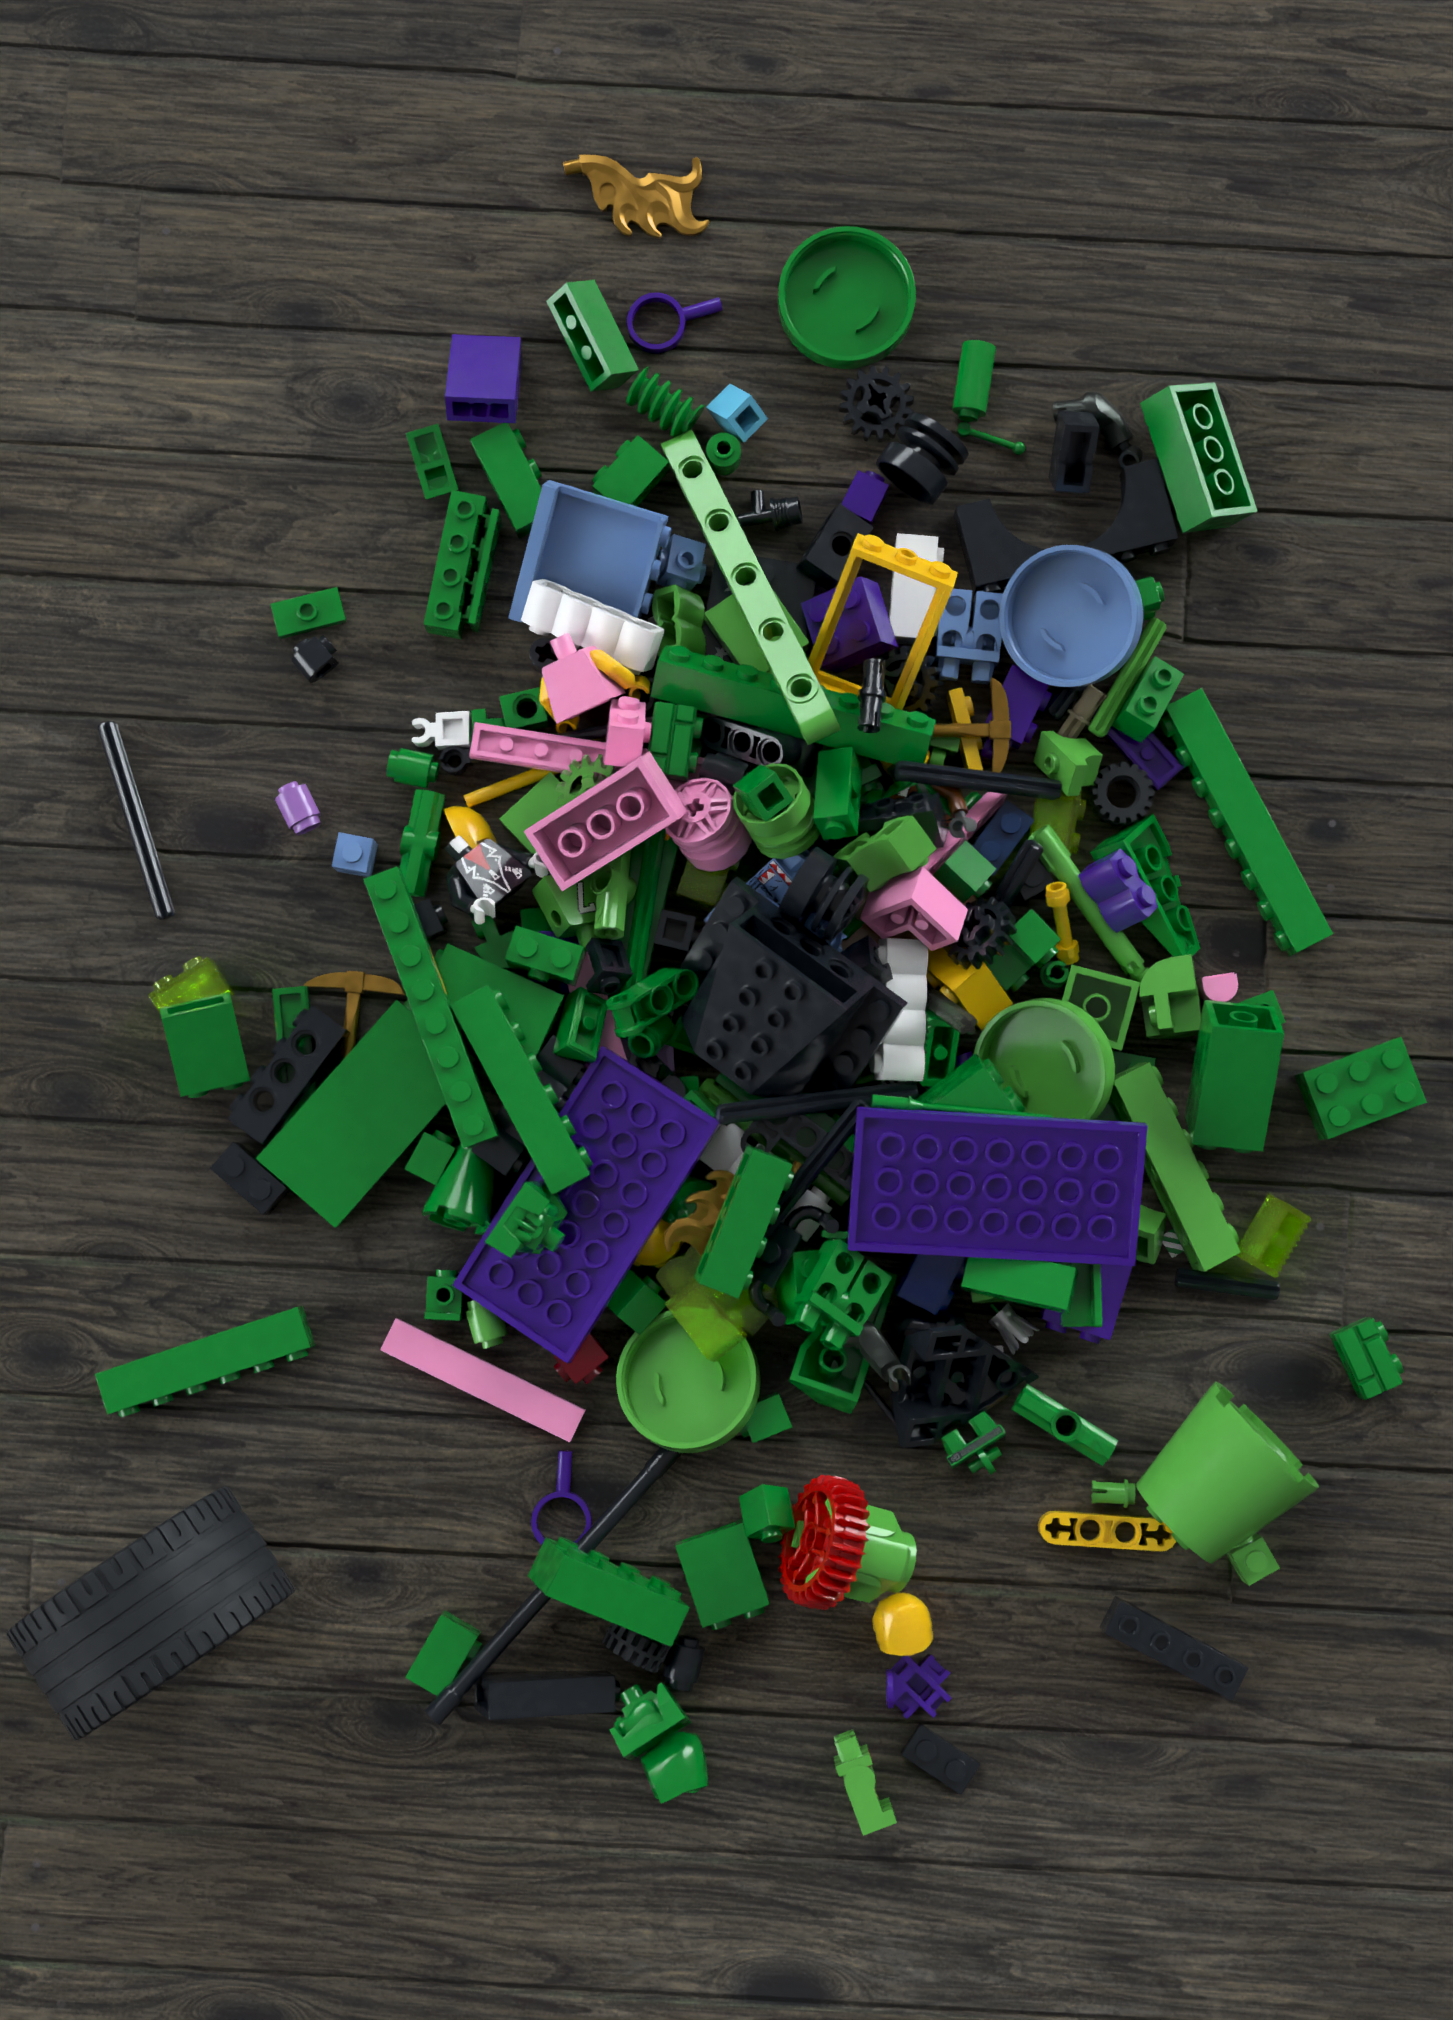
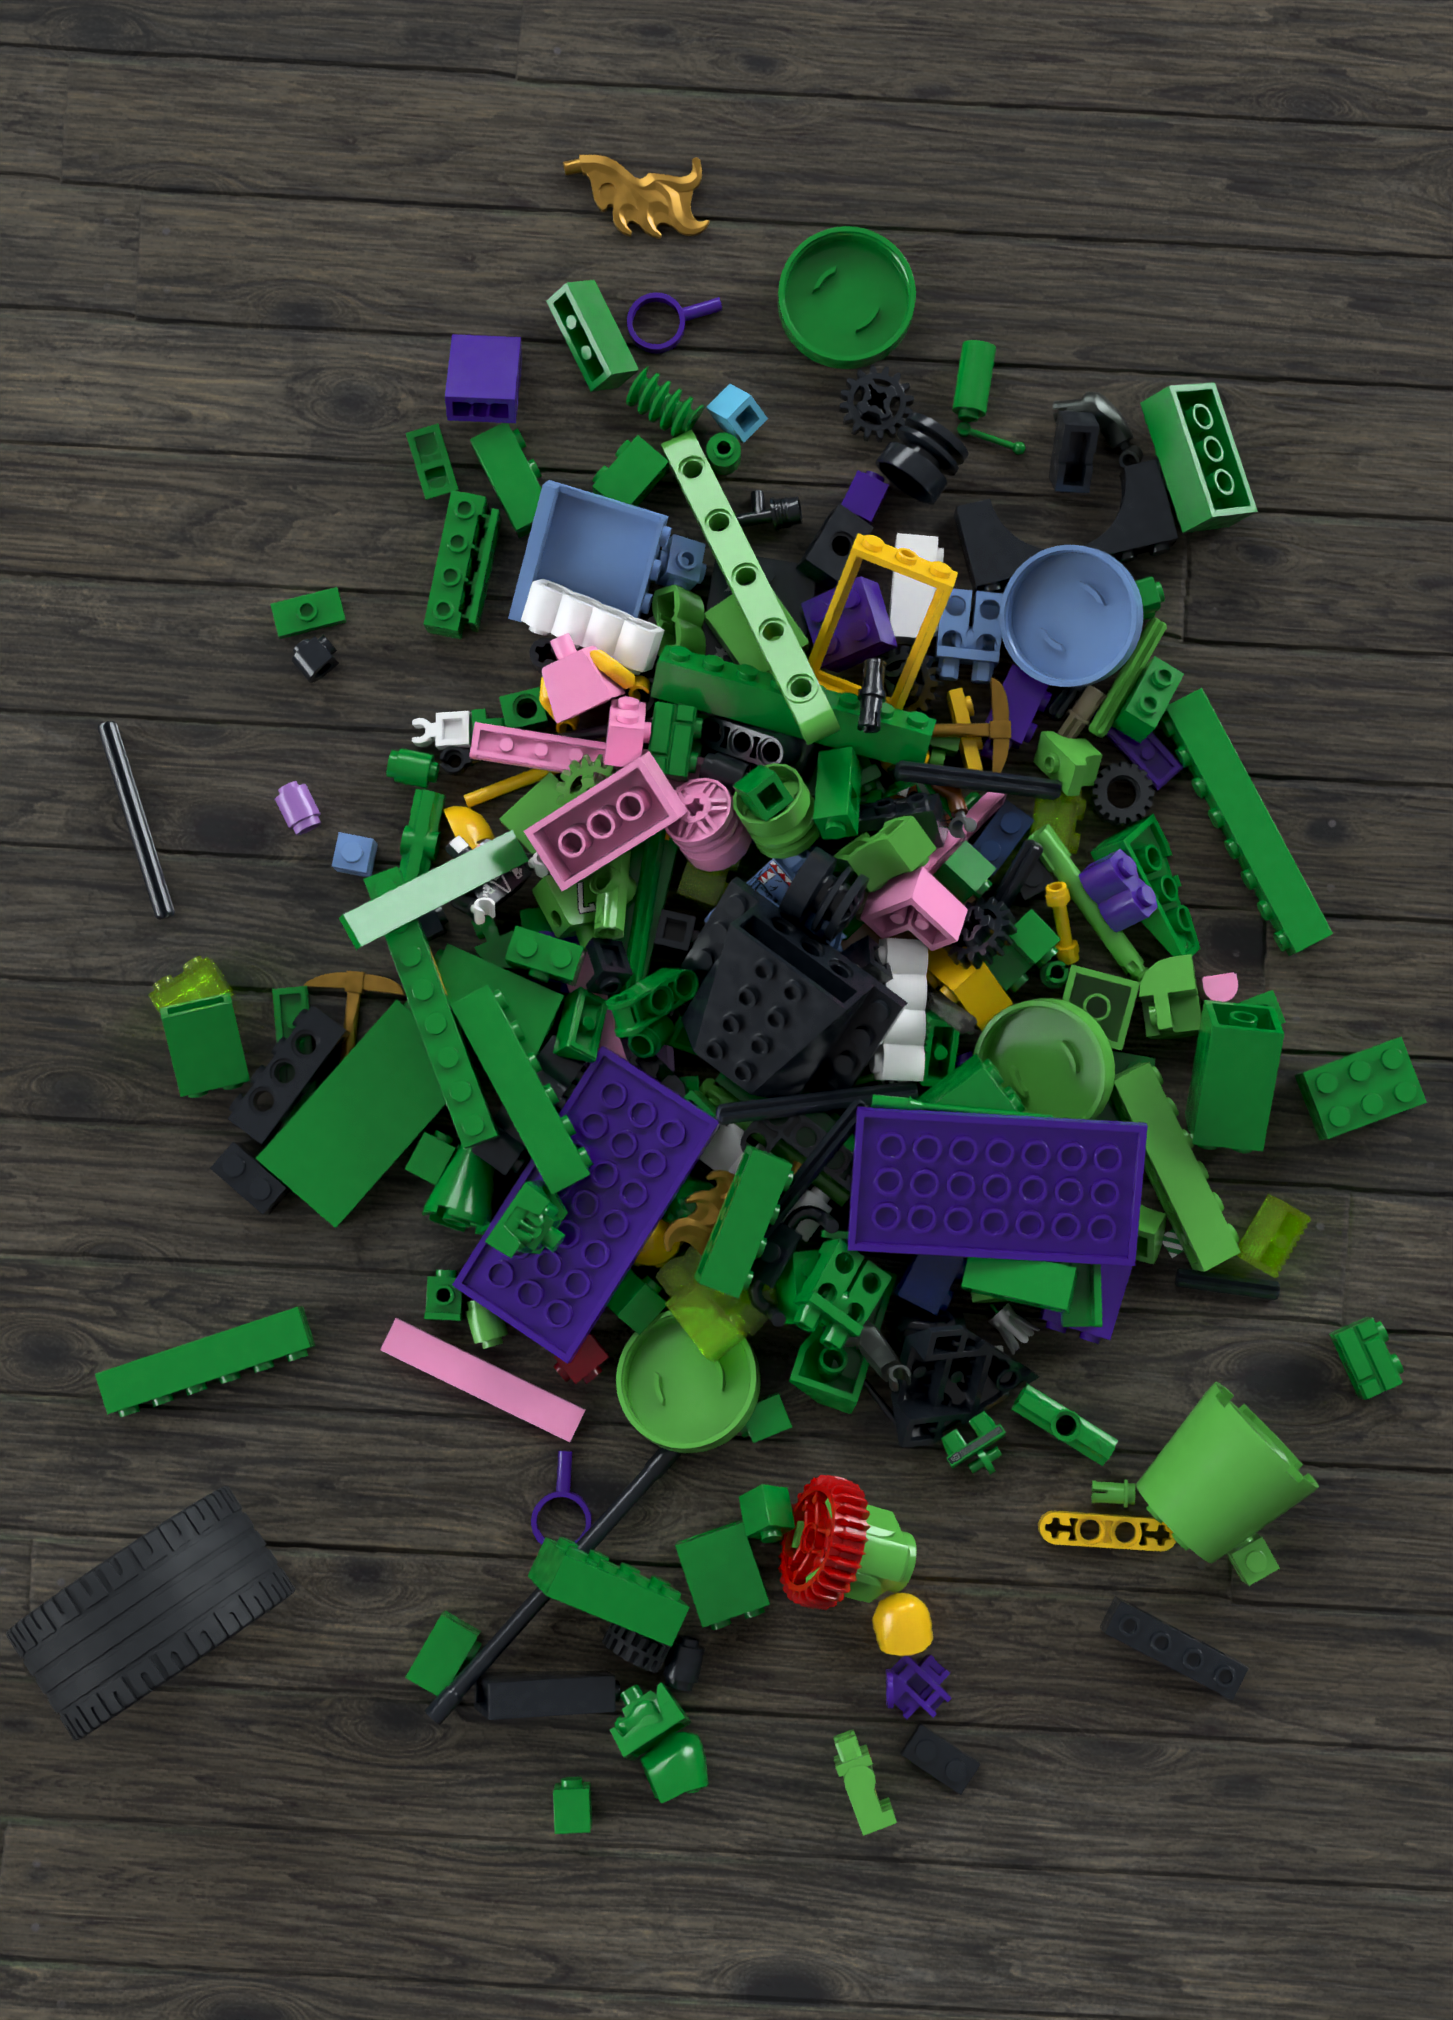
(433, 889): none -> tile
(572, 1806): none -> green brick

